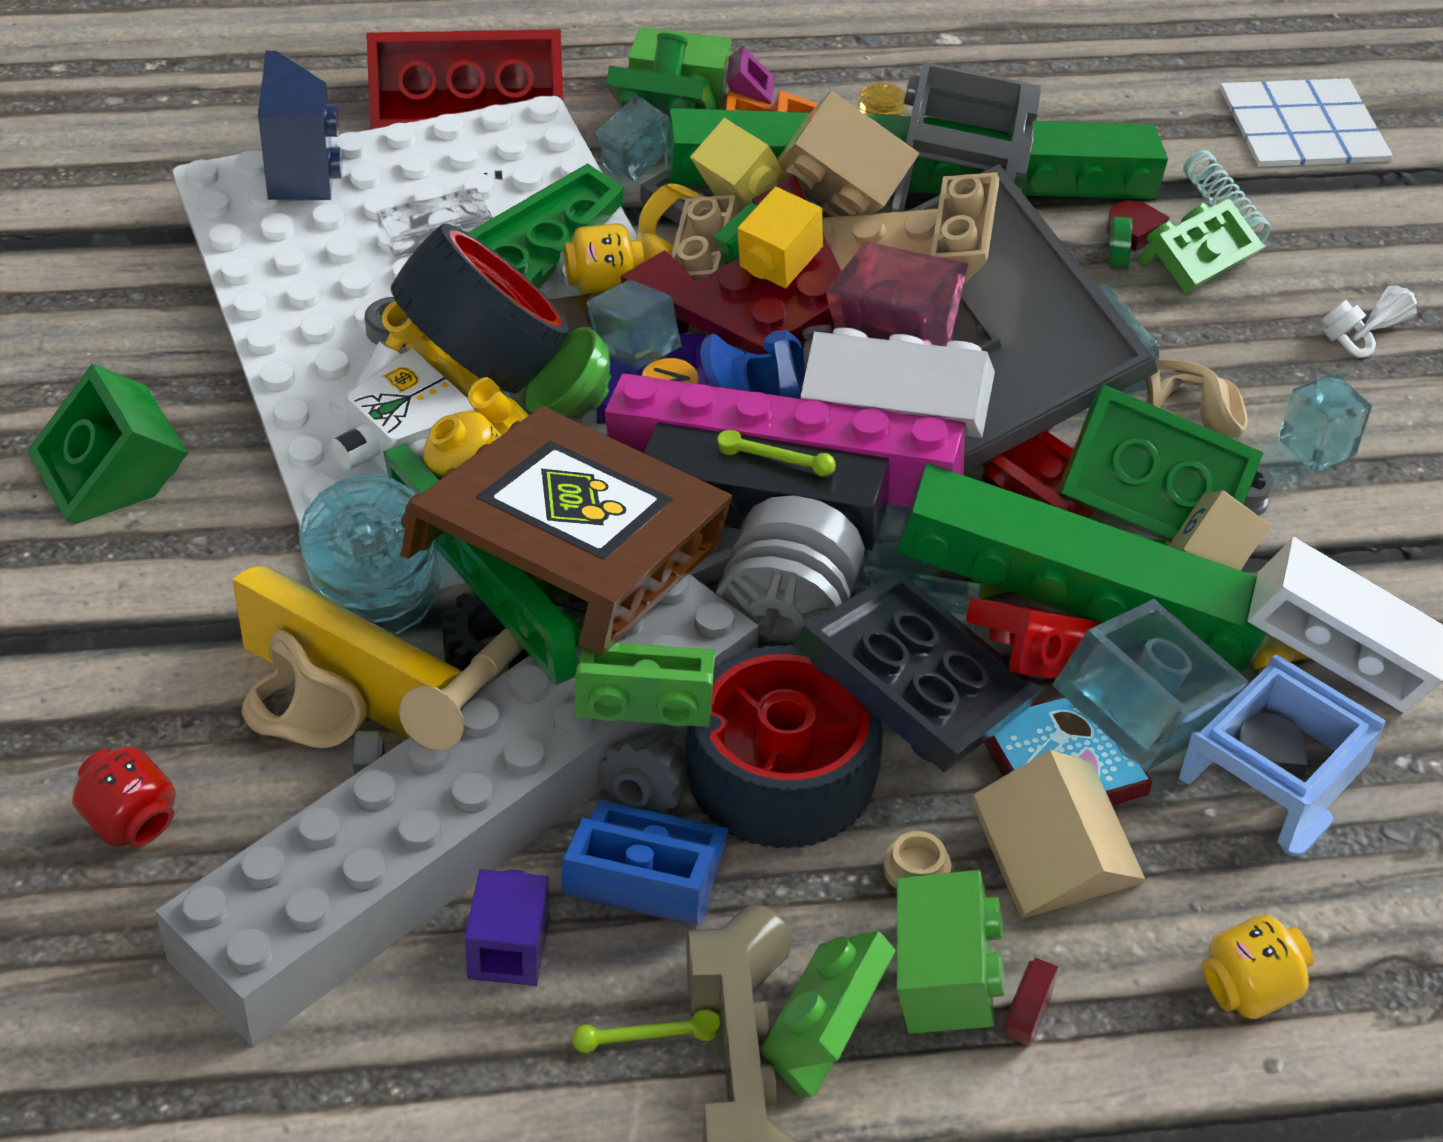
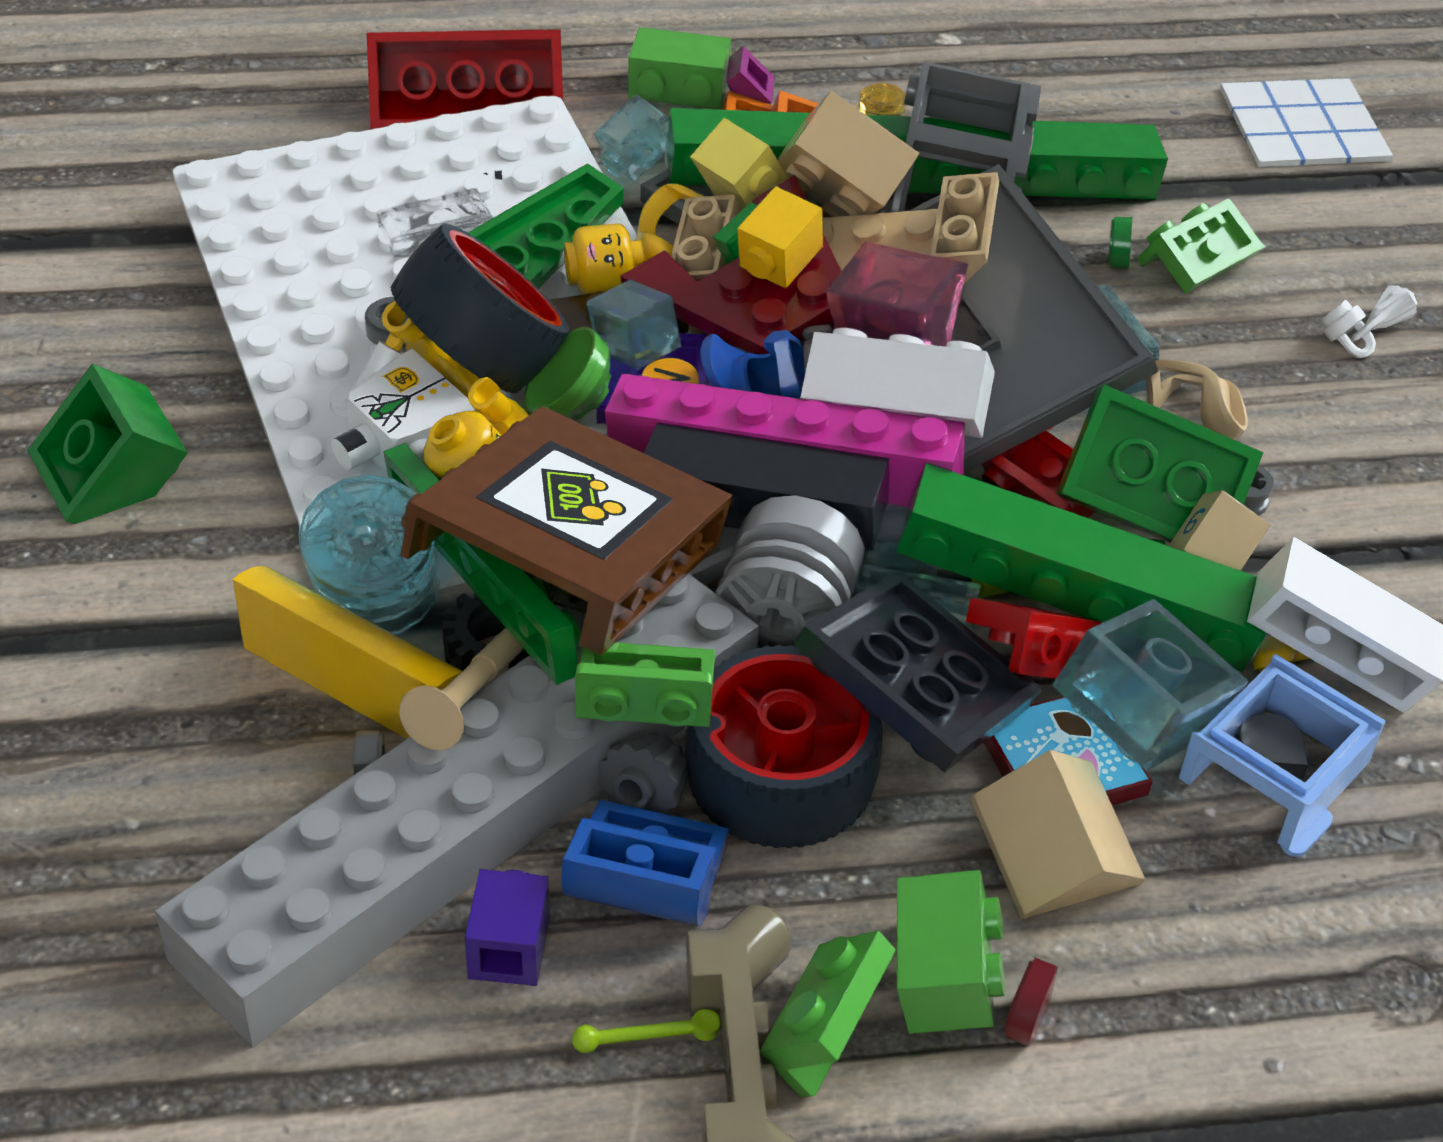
(124, 796): red head -> none
(297, 132): dark blue slope -> none
(324, 704): tan piece -> none
(664, 85): green plate -> none
(731, 443): lime hinge -> none
(915, 855): tan plate -> none
(1144, 220): dark red tile -> none
(1208, 173): light aqua piece -> none
(1257, 966): yellow head -> none
(1324, 422): clear light blue brick -> none

